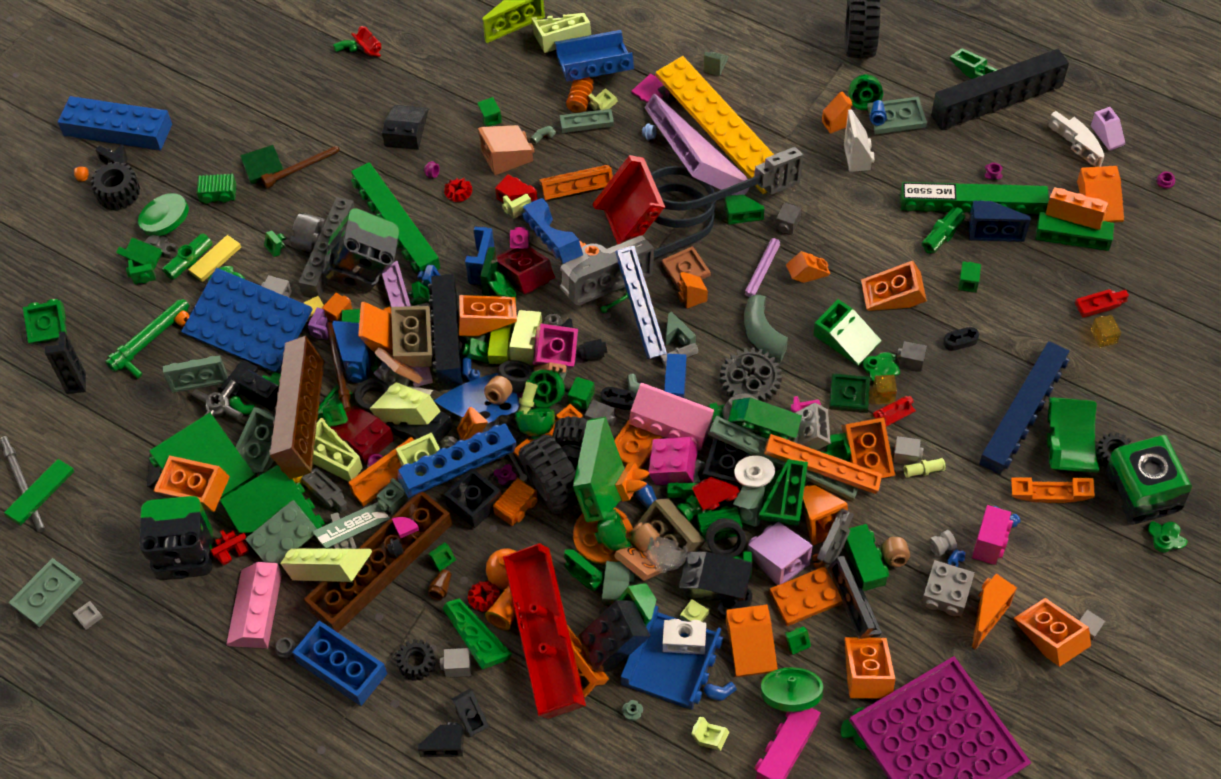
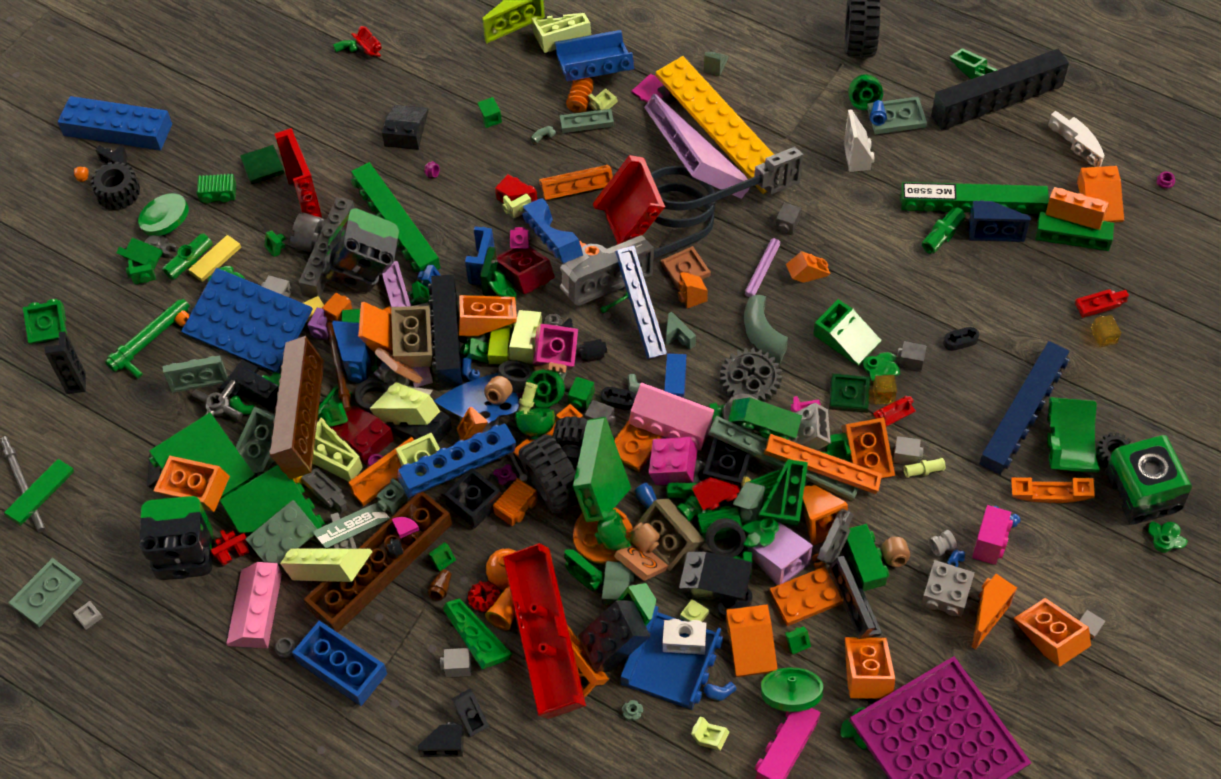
(269, 180): reddish brown piece -> none
(297, 172): none -> red panel
(416, 648): black tyre -> none
(447, 442): flat silver plate -> none
(460, 195): red gear -> none
(505, 147): nougat slope -> none
(631, 481): orange tile -> none
(649, 131): light blue plate -> none
(665, 554): clear cylinder -> none
(690, 350): light grey axle -> none
(742, 209): green slope -> none
(754, 471): white dish -> none
(761, 532): none -> green plate
(836, 113): orange slope -> none
(894, 288): orange slope -> none
(969, 276): green brick -> none
(993, 171): magenta plate -> none
(1108, 128): lavender slope -> none

